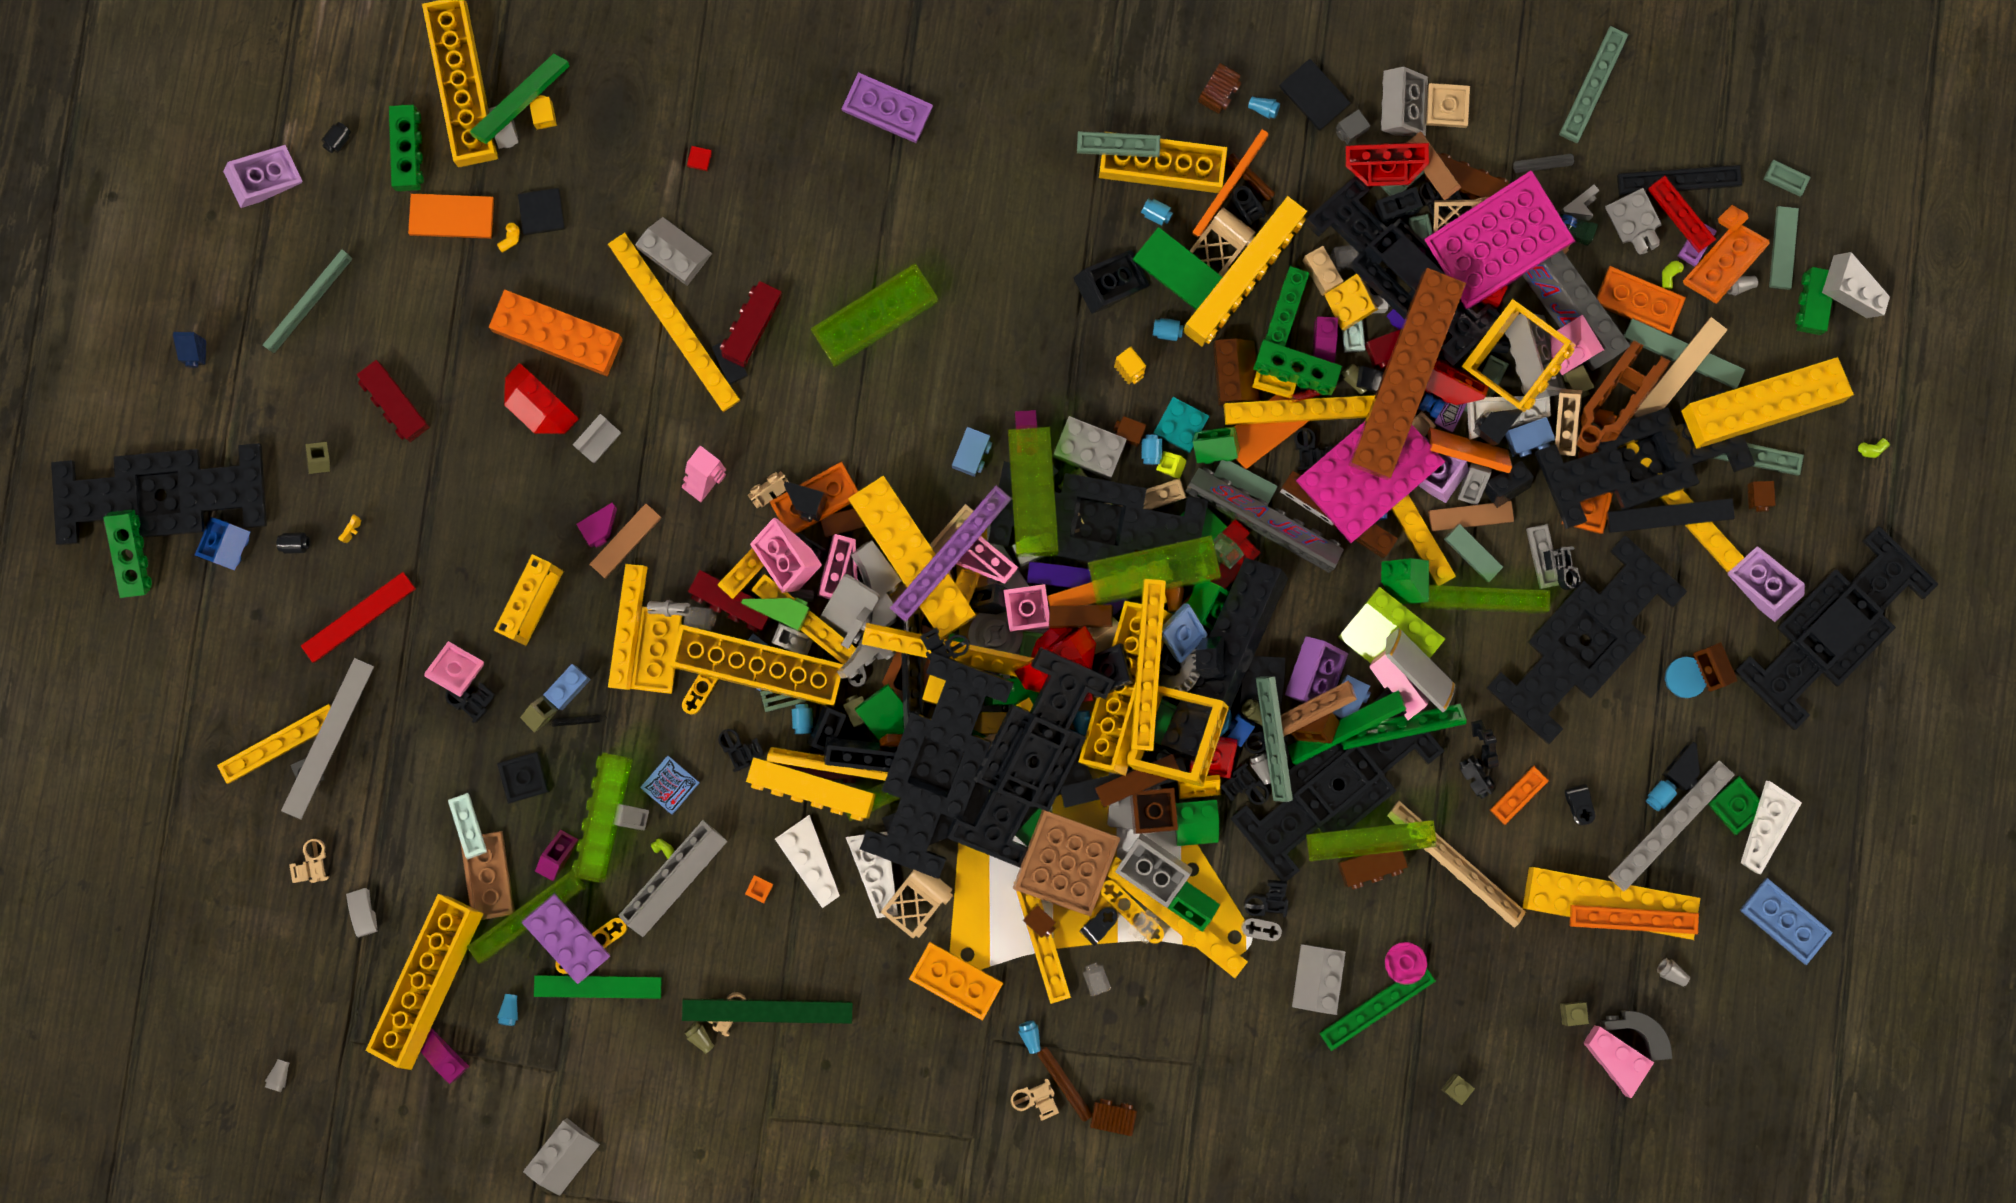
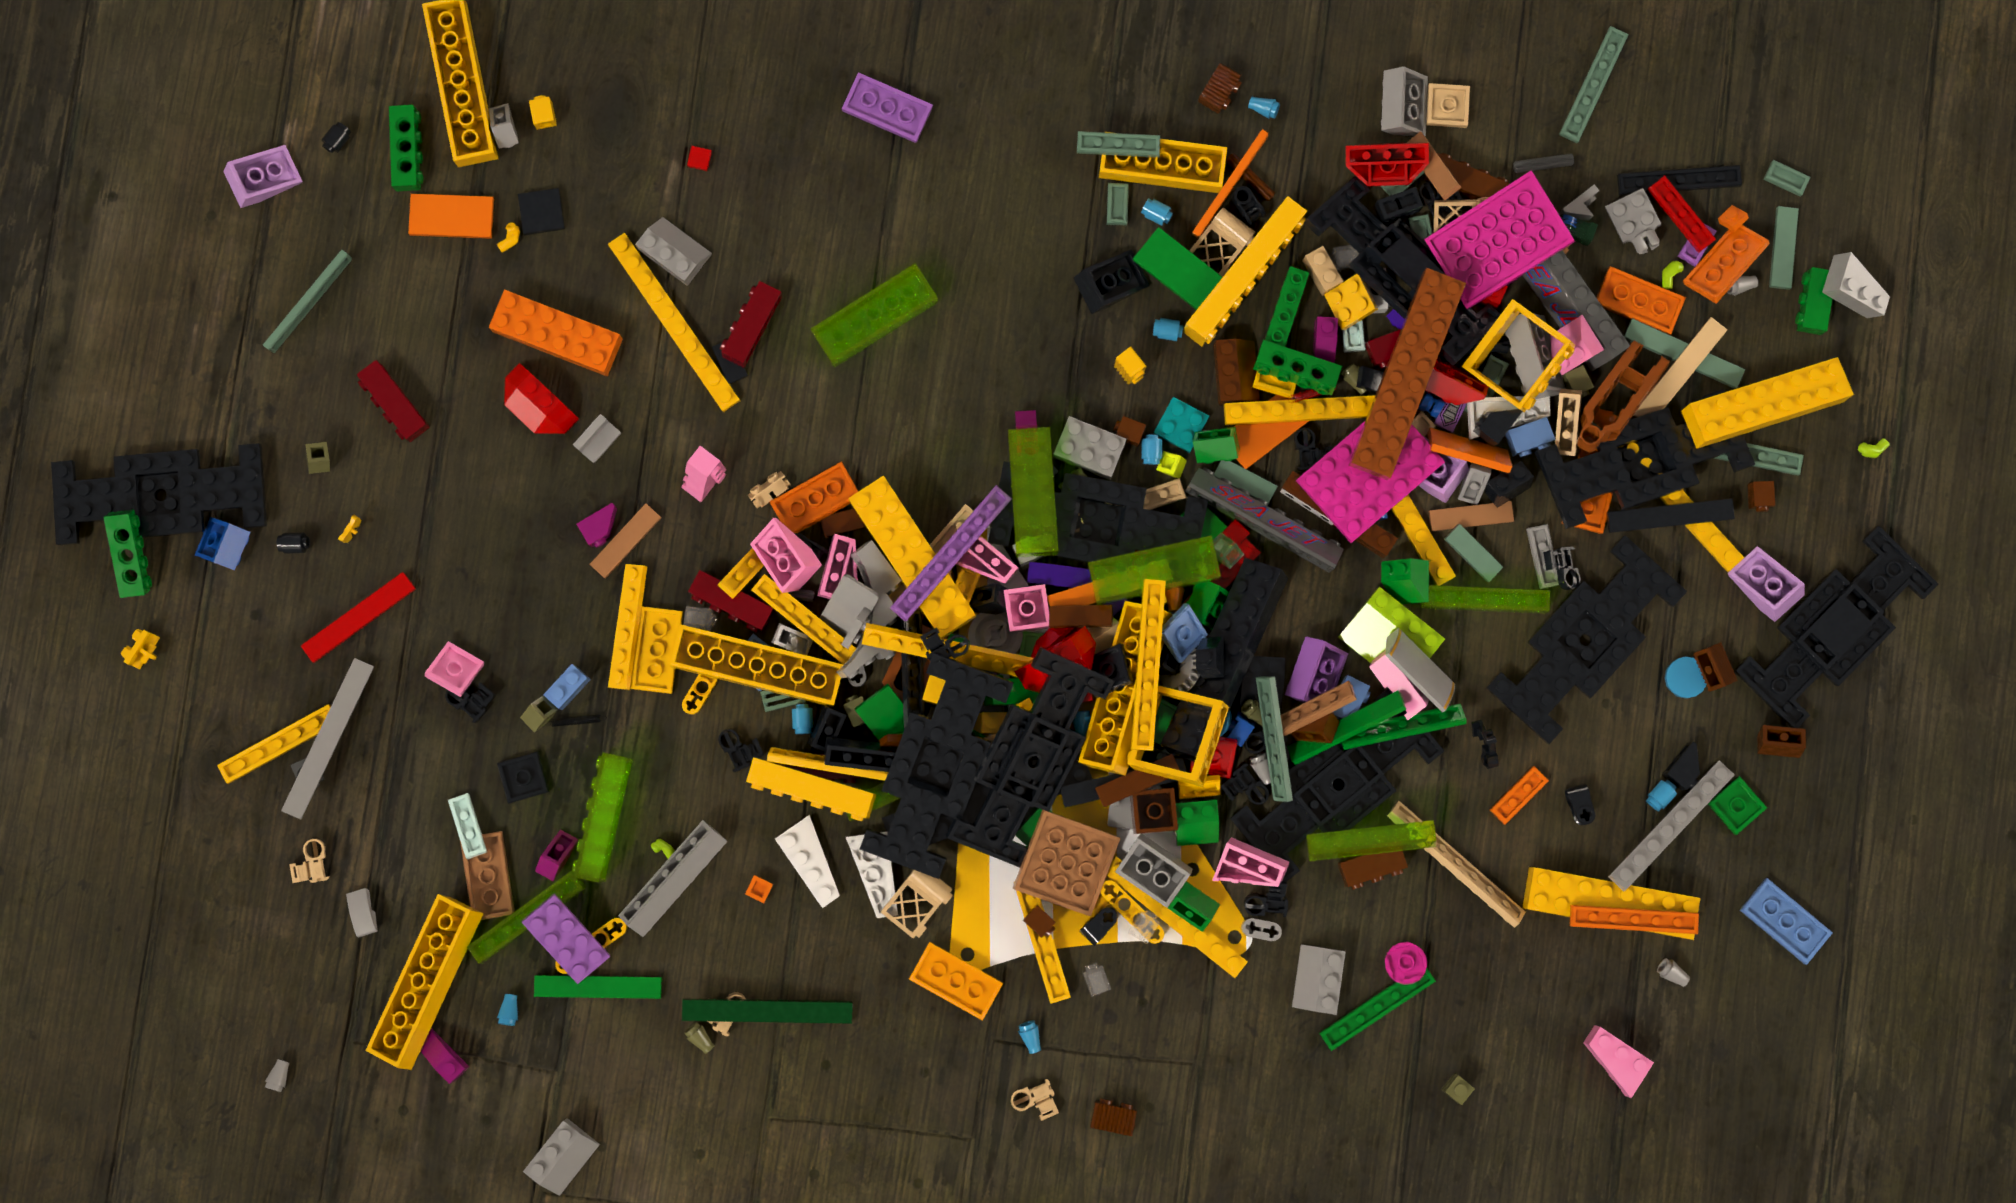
(142, 649): none -> yellow hips
(190, 348): dark blue slope -> none
(519, 98): green tile -> none
(529, 600): yellow window -> none
(631, 817): light grey tile -> none
(668, 608): light grey pin -> none
(670, 785): medium blue tile -> none
(784, 610): bright green slope -> none
(807, 501): black slope -> none
(971, 452): medium blue brick -> none
(1064, 1084): reddish brown axle -> none
(1117, 204): none -> sand green tile
(1249, 865): none -> bright pink wedge
(1314, 94): black tile -> none
(1352, 127): dark grey brick -> none
(1474, 769): black hinge -> none
(1574, 1013): olive brick -> none
(1654, 1037): dark grey arch -> none
(1769, 825): white wing -> none
(1781, 741): none -> reddish brown brick

